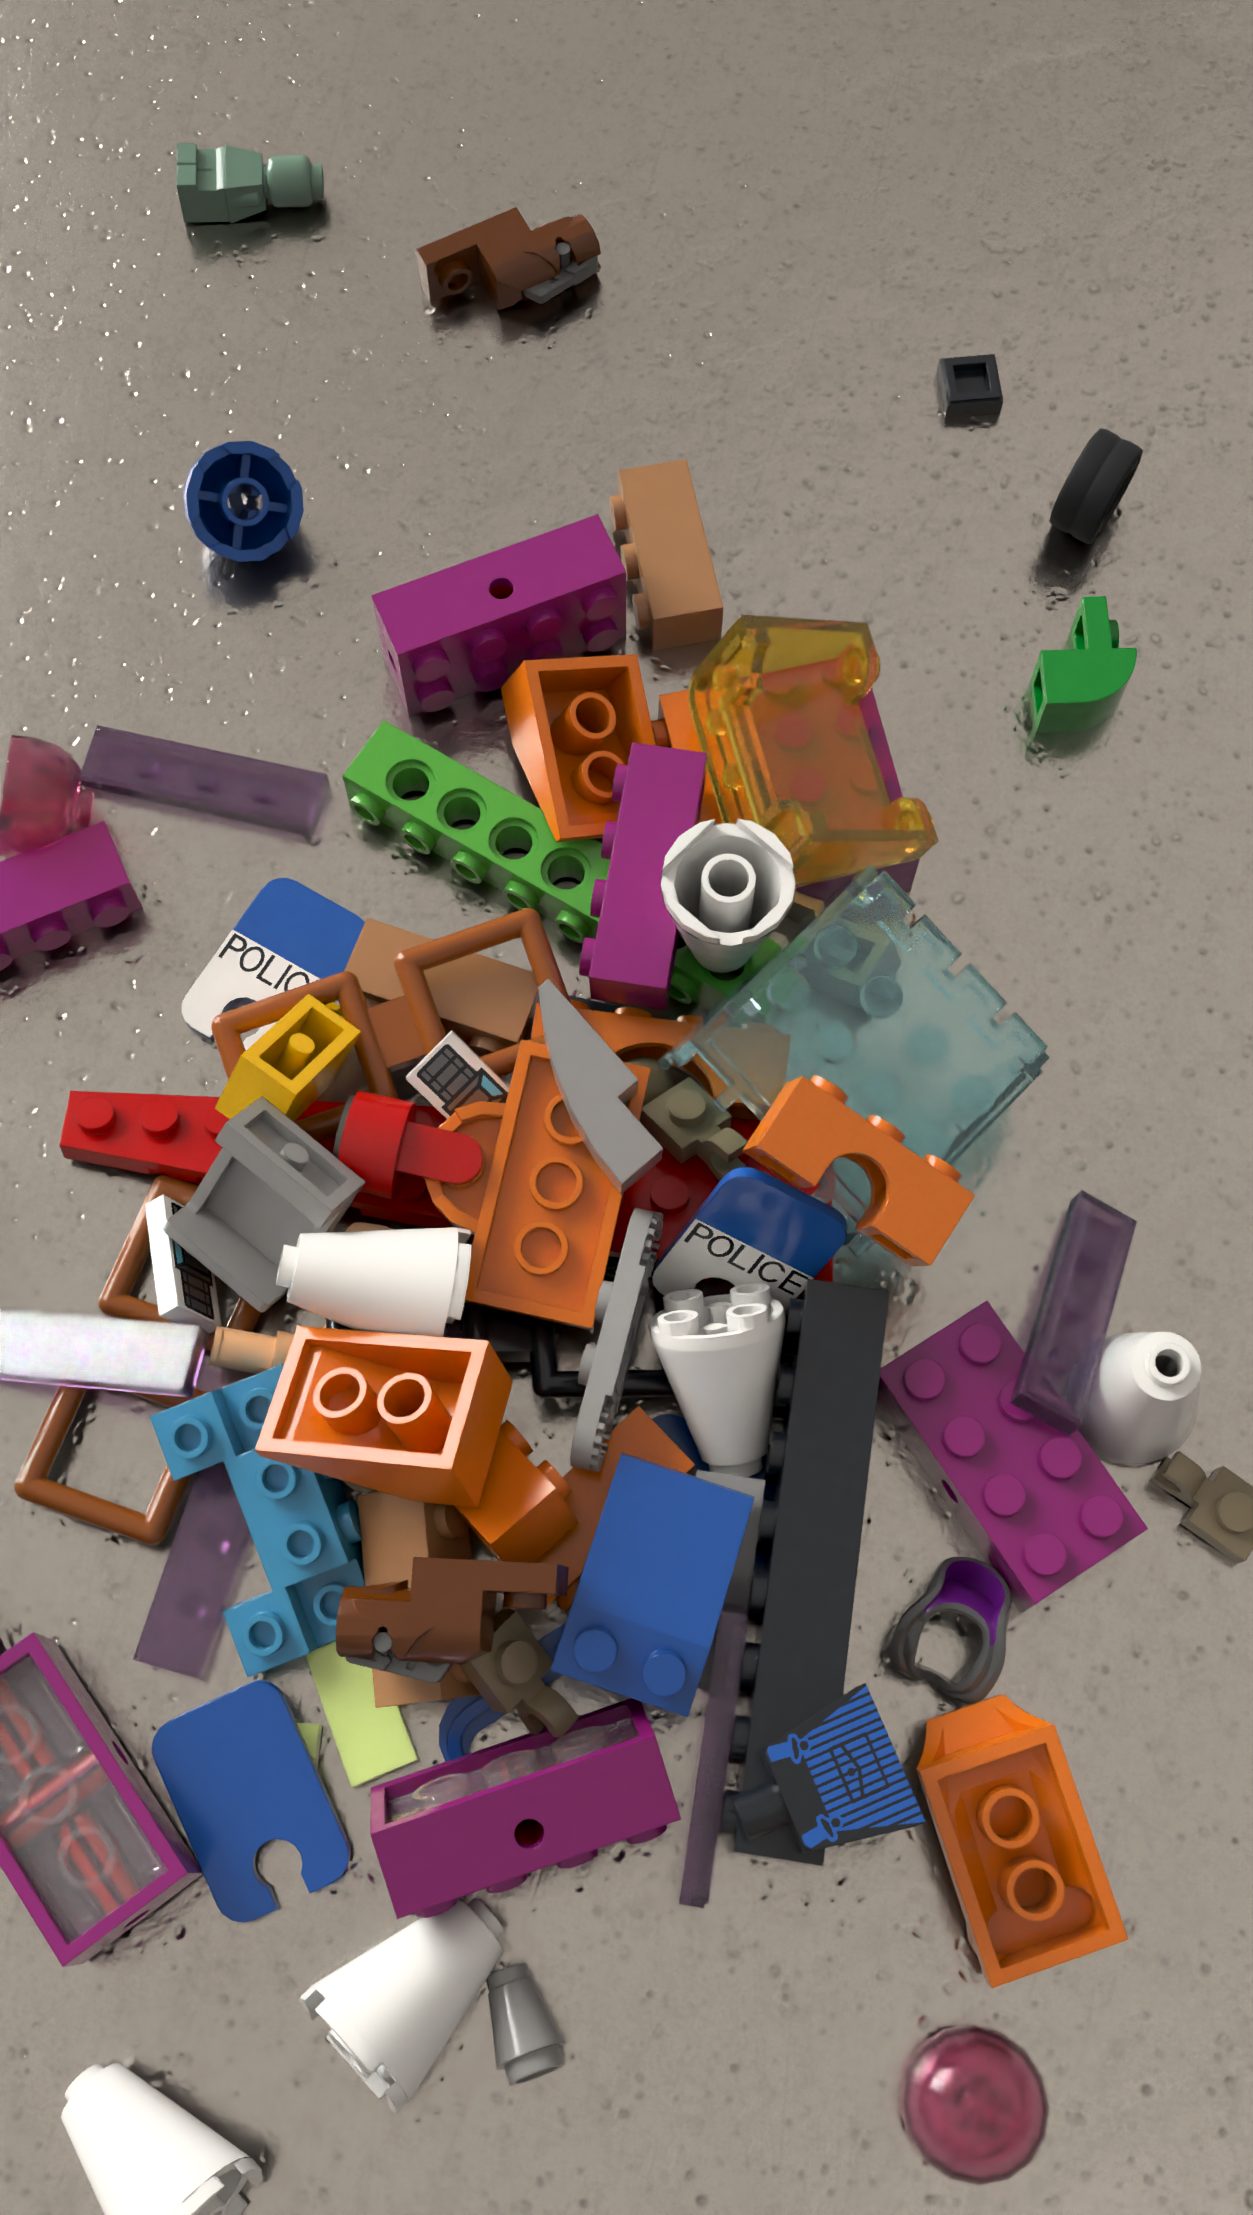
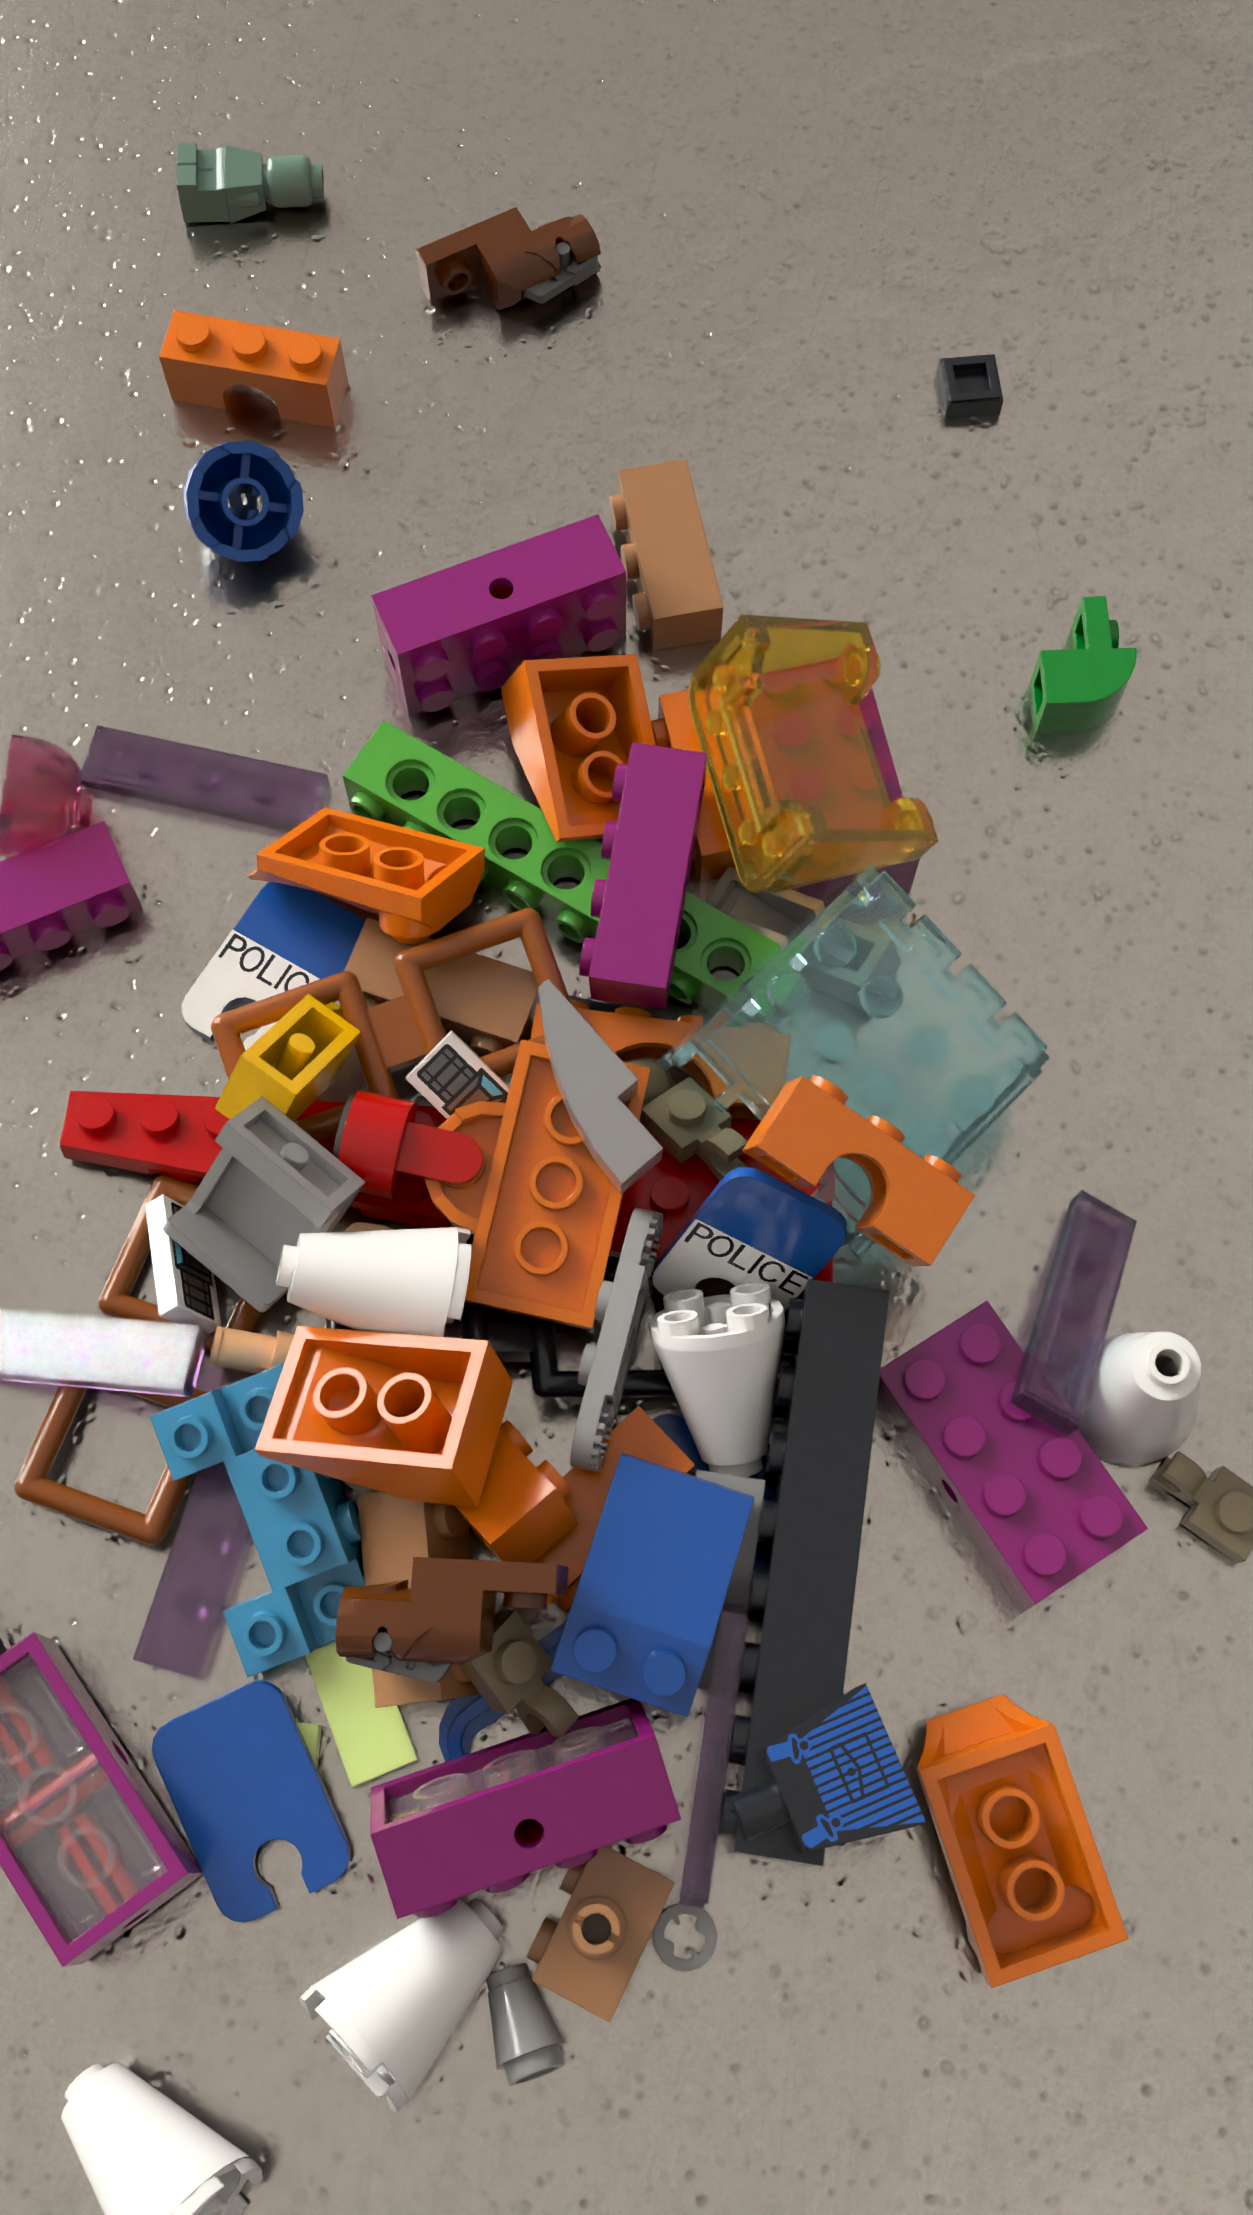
(294, 368): none -> orange arch
(387, 869): none -> orange slope
(600, 1931): none -> medium nougat brick
(664, 1947): none -> light grey bush
(727, 890): white cone -> none
(966, 1588): dark grey piece -> none
(974, 2104): clear pink cylinder -> none
(1095, 485): black tyre -> none

